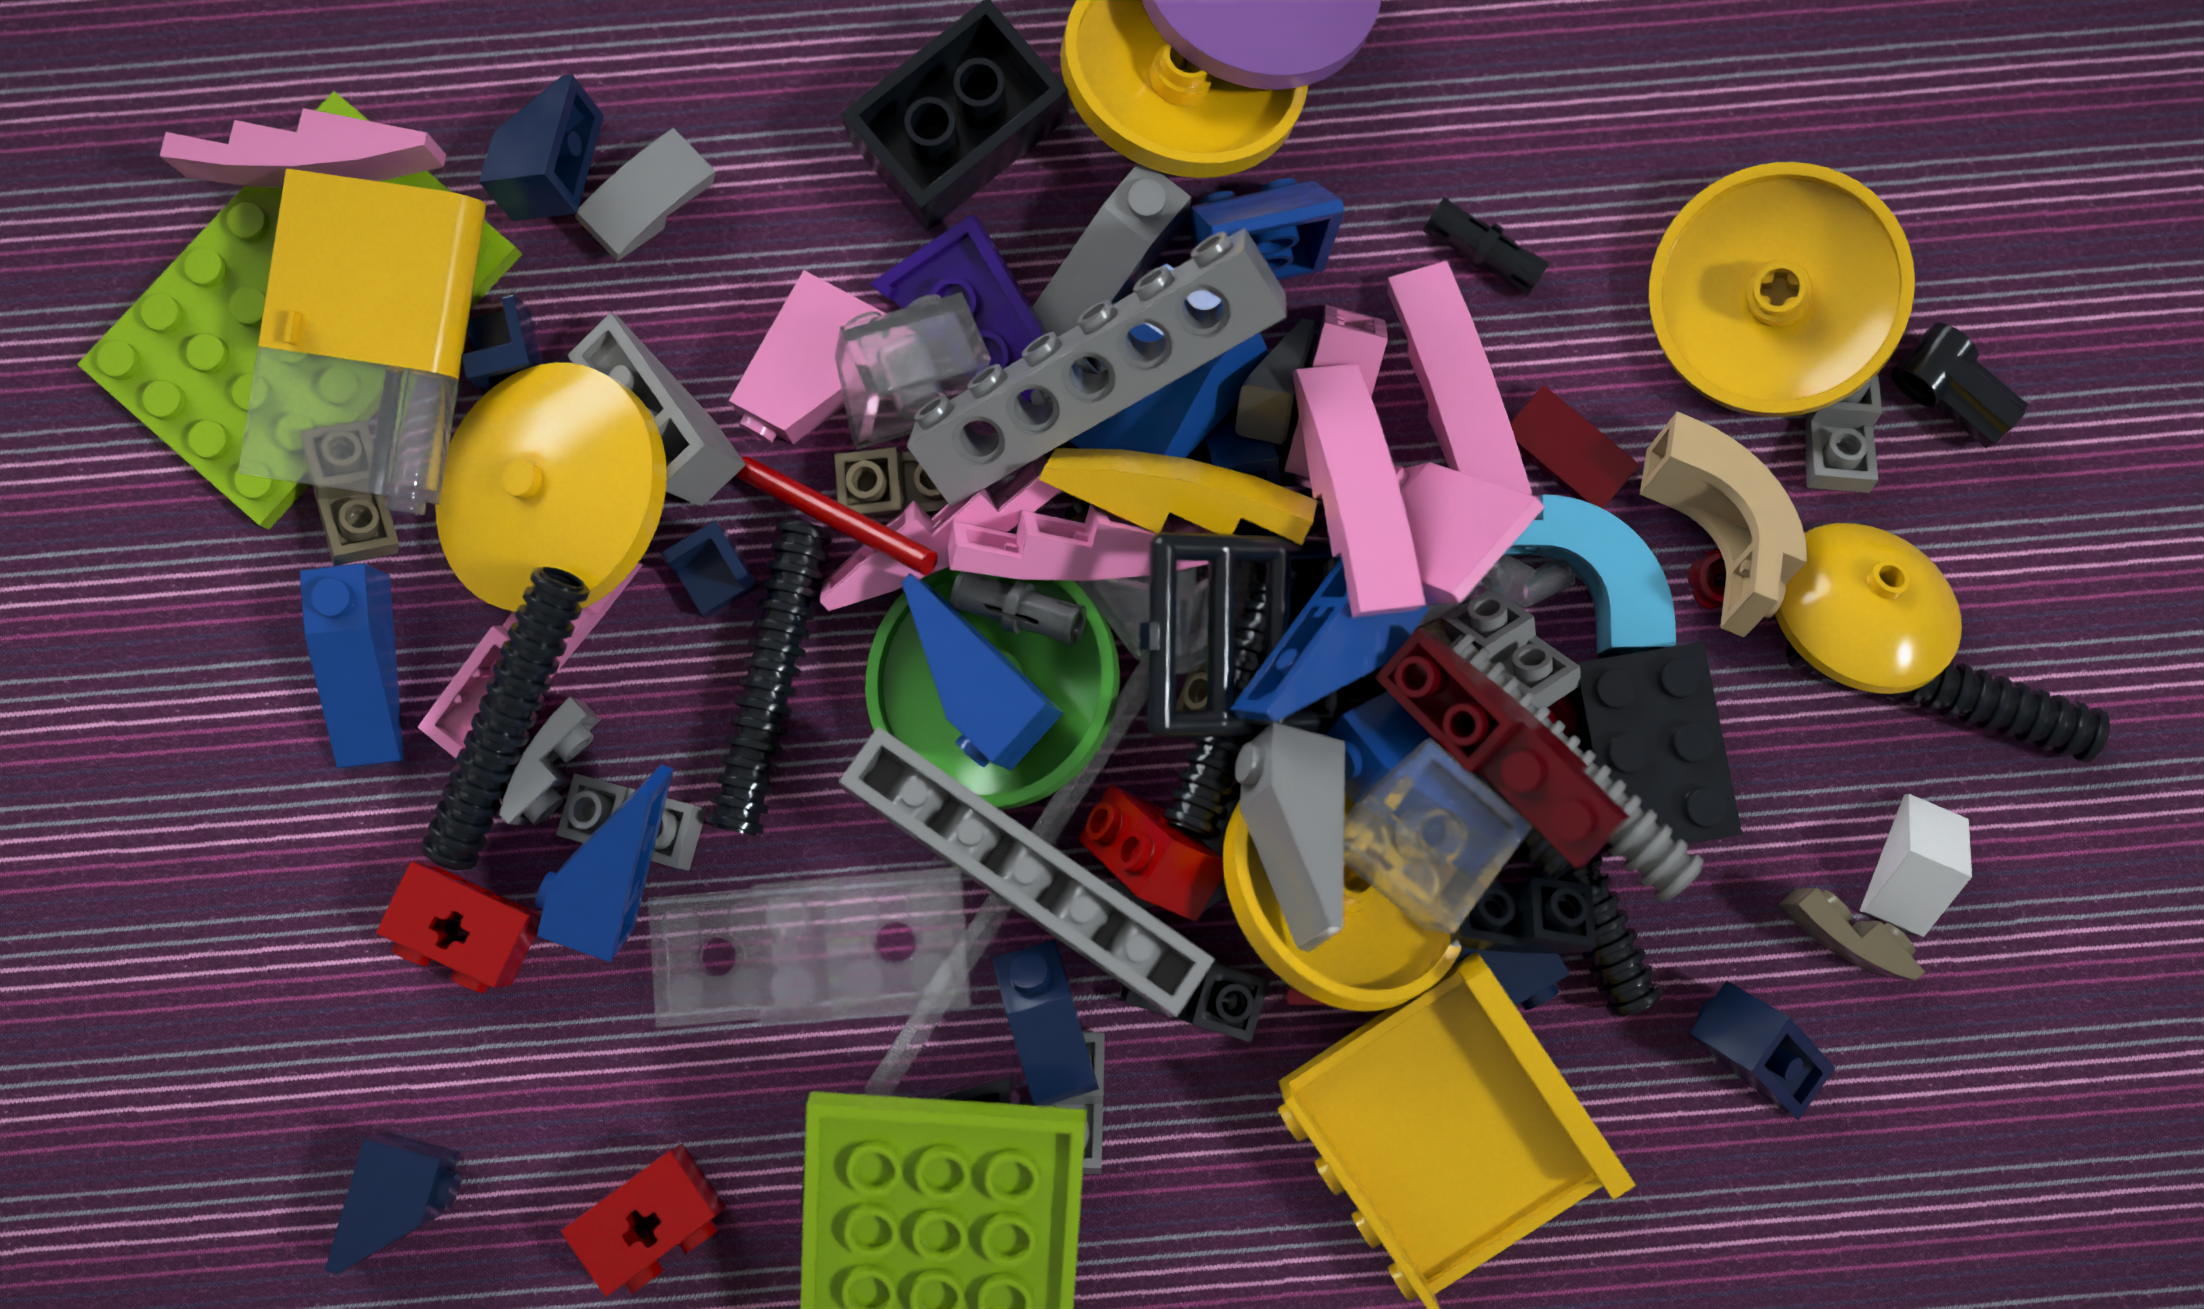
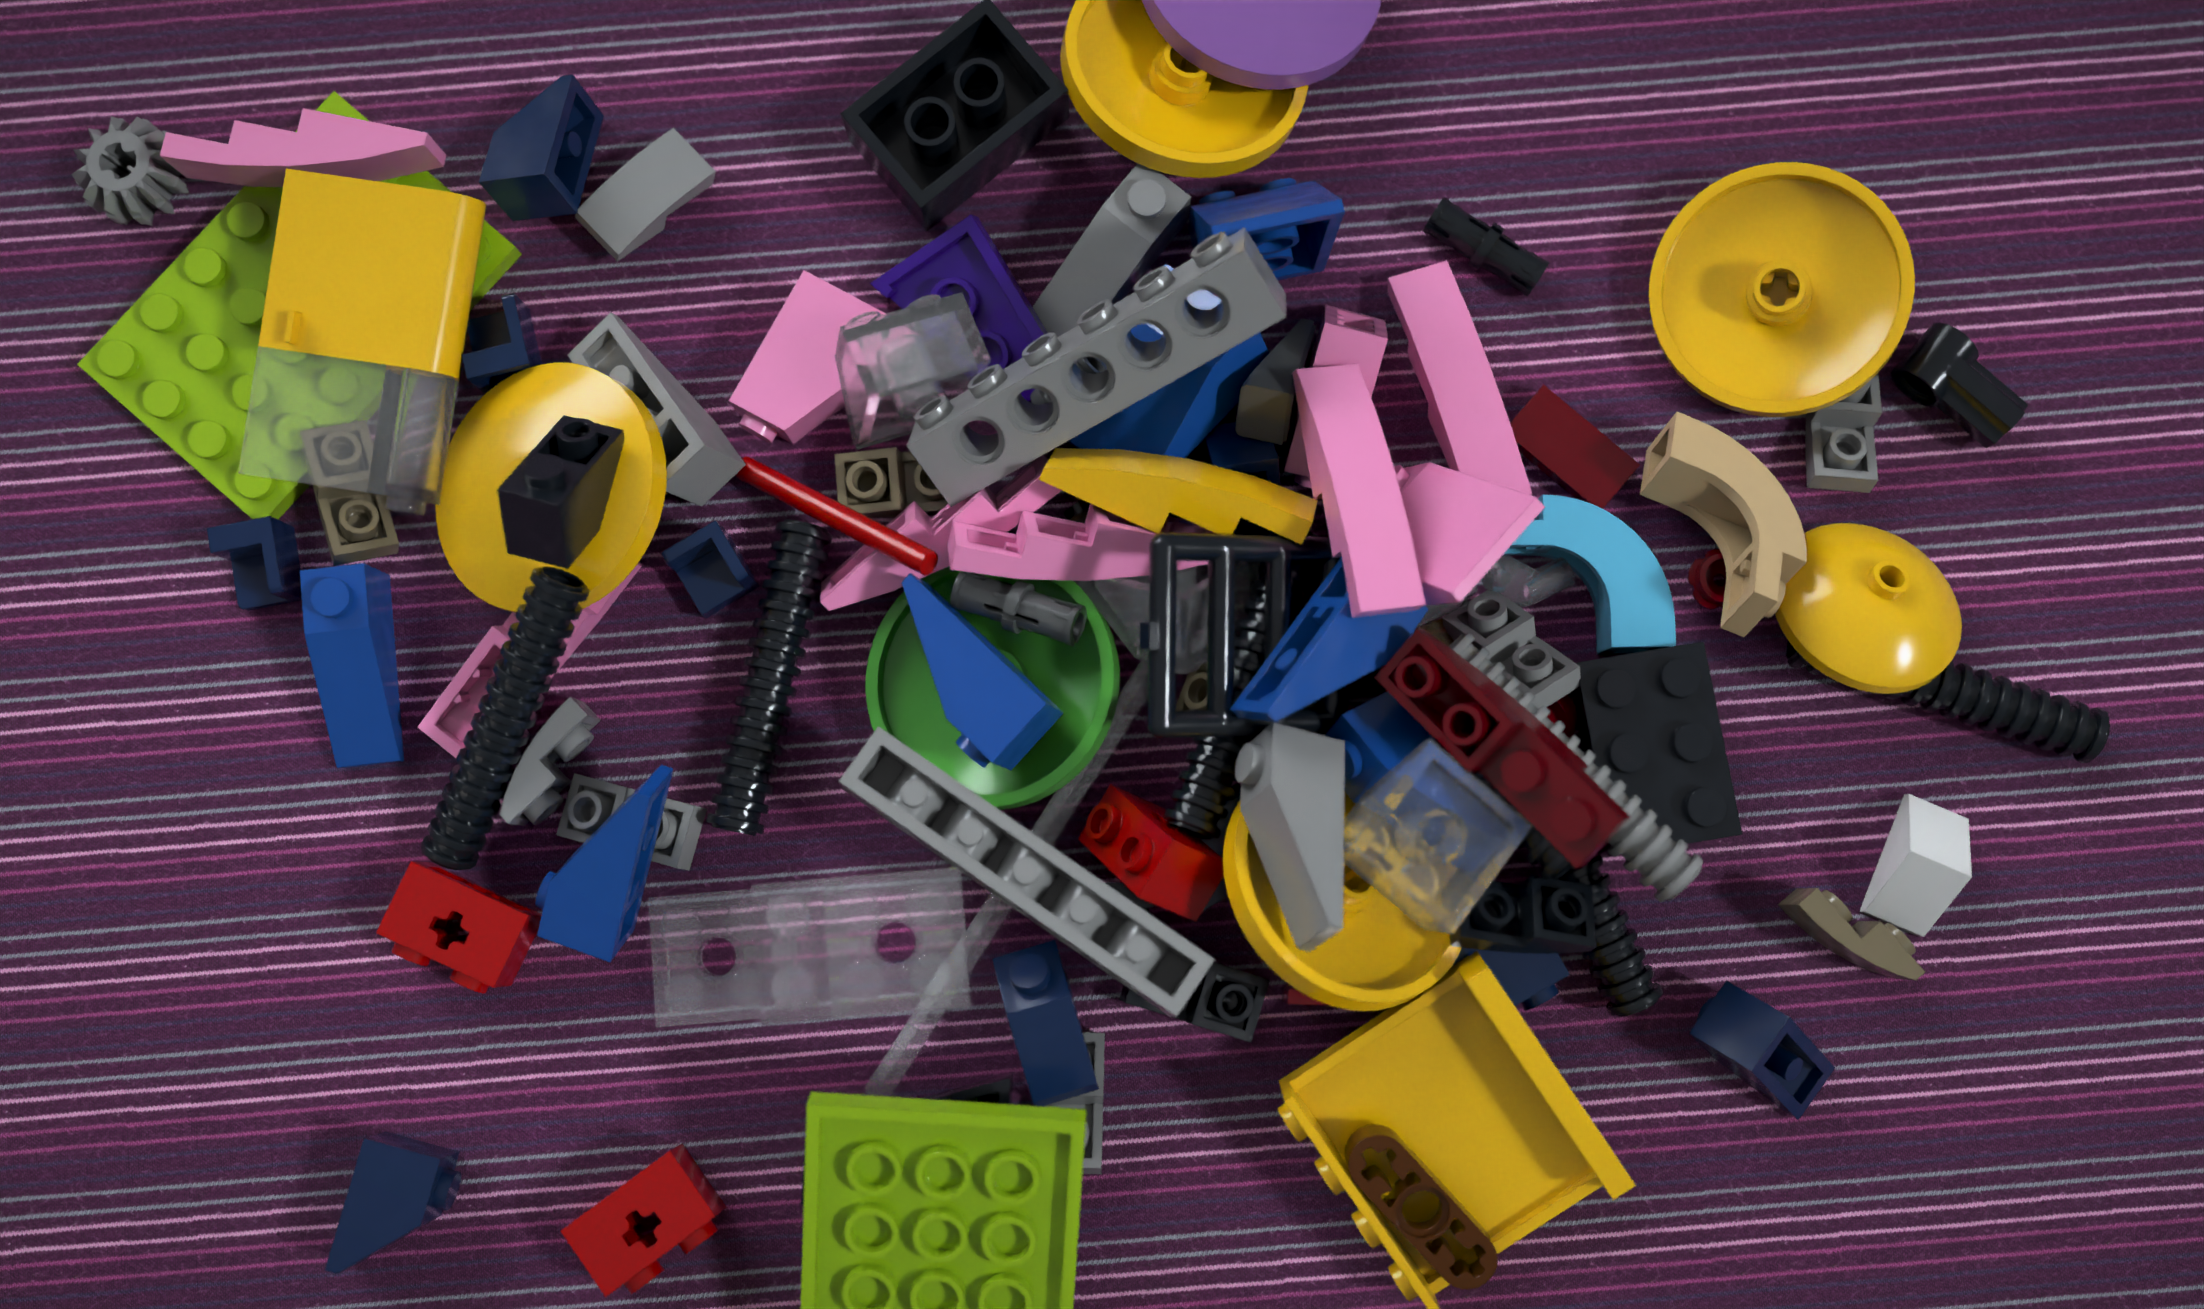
(126, 172): none -> light grey gear
(262, 560): none -> dark blue panel
(560, 491): none -> black slope
(1464, 1228): none -> reddish brown beam

